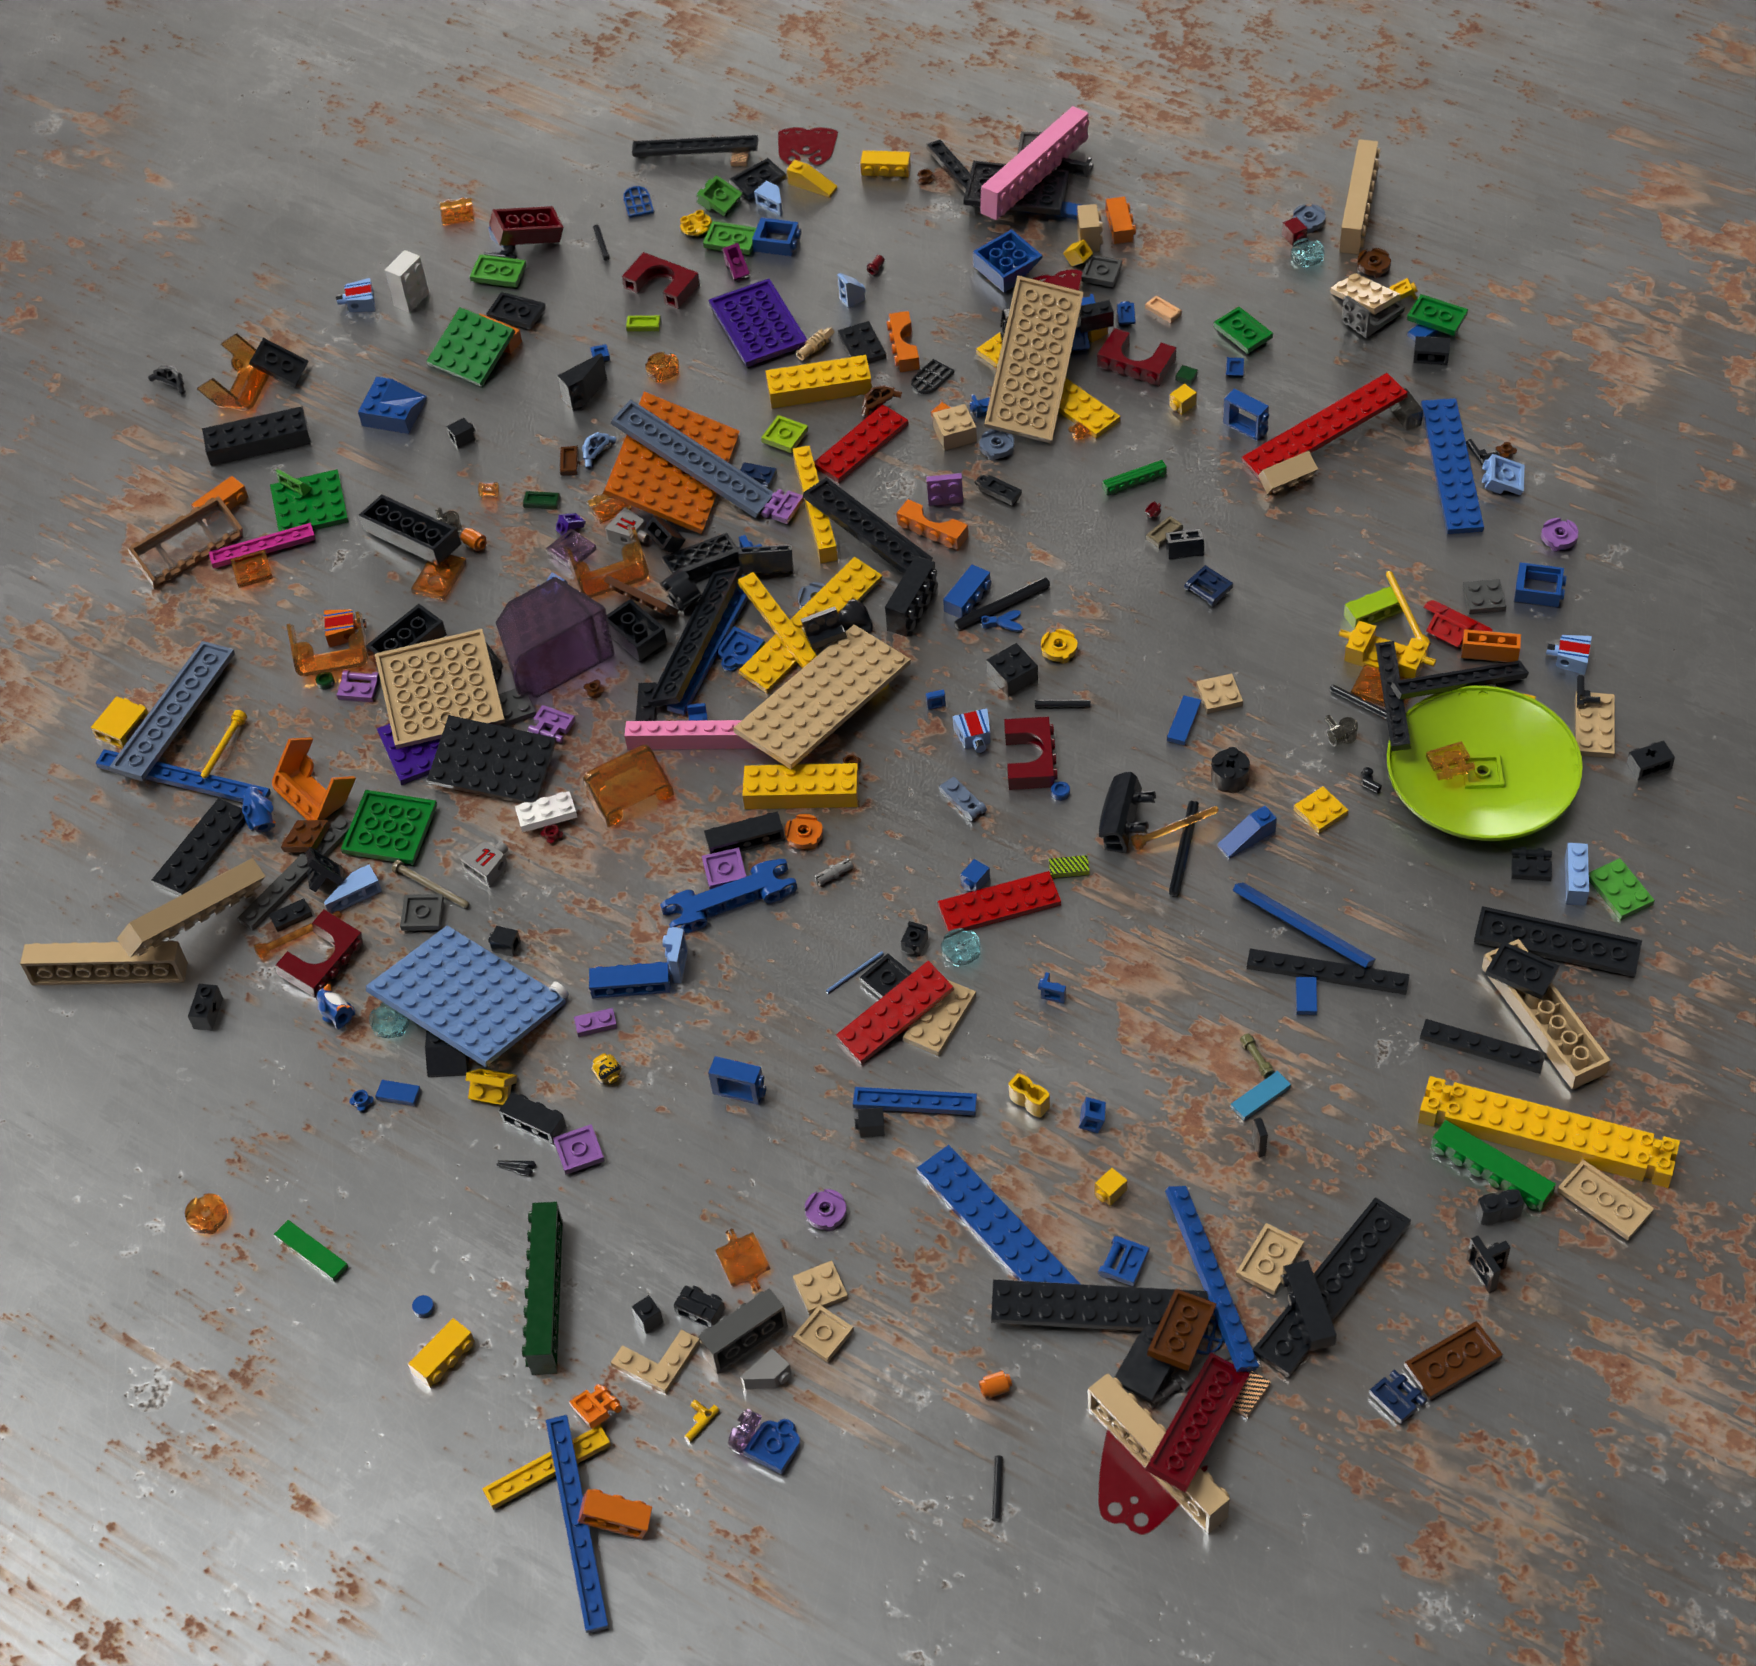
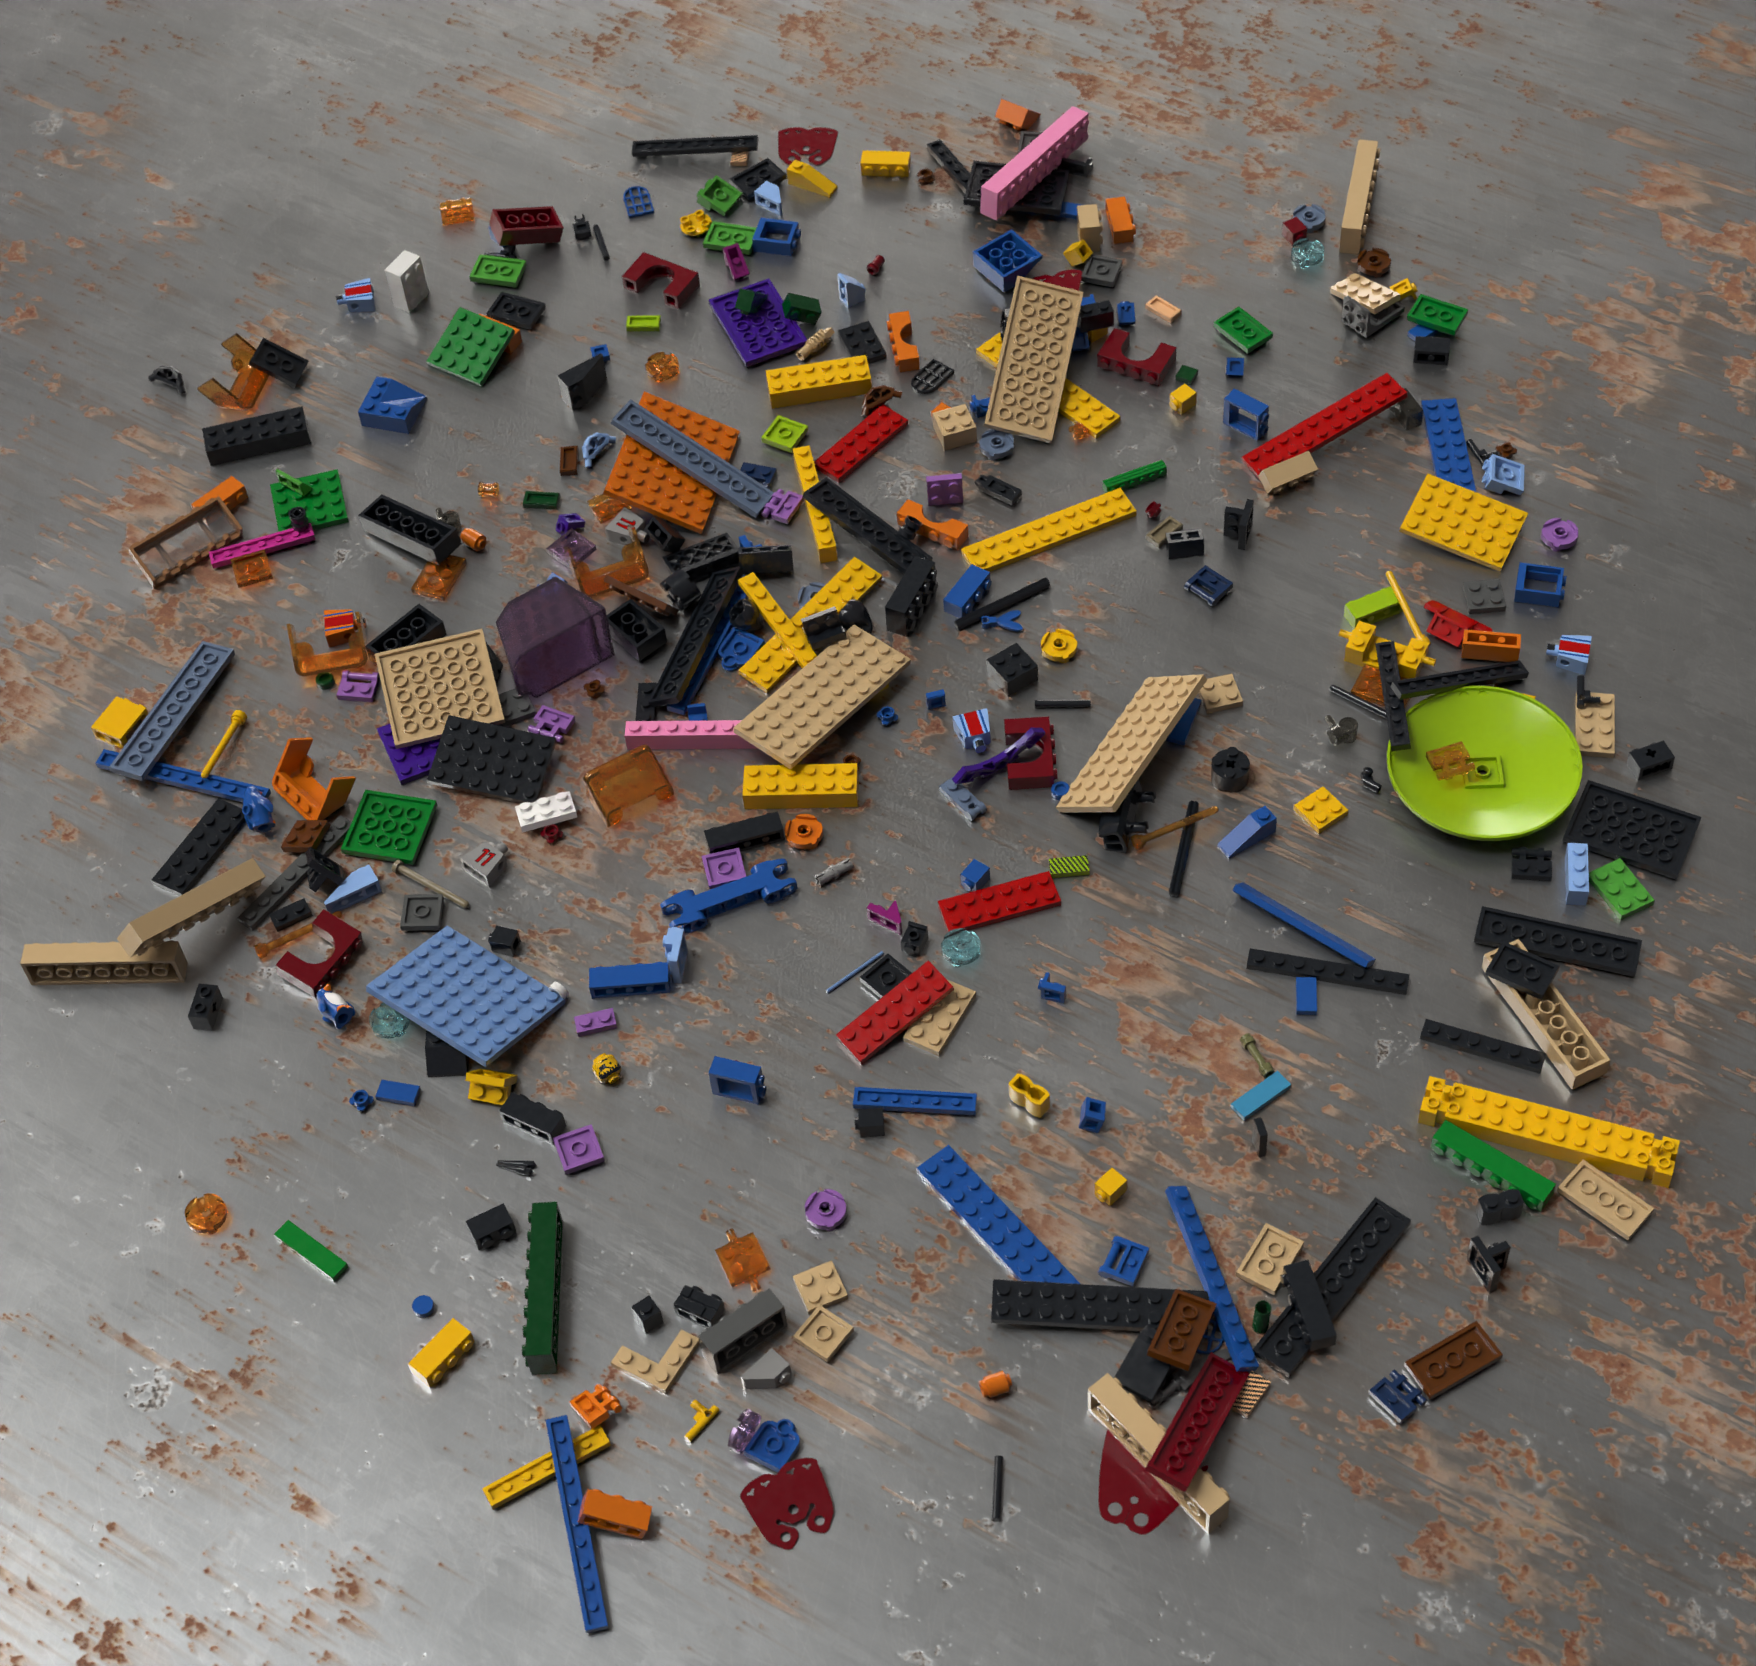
(298, 519): none -> black wheel
(461, 432): black brick -> none
(491, 1226): none -> black brick
(581, 228): none -> black plate
(746, 616): none -> black piece
(749, 301): none -> dark green slope
(783, 1490): none -> dark red piece
(801, 308): none -> dark green brick
(887, 918): none -> magenta slope
(889, 712): none -> blue plate
(910, 527): none -> black wheel
(1000, 761): none -> dark purple tile
(1016, 115): none -> orange slope
(1050, 531): none -> yellow plate
(1131, 744): none -> tan plate
(1239, 523): none -> black bracket
(1261, 1317): none -> dark green piece
(1463, 522): none -> yellow plate
(1632, 829): none -> black plate

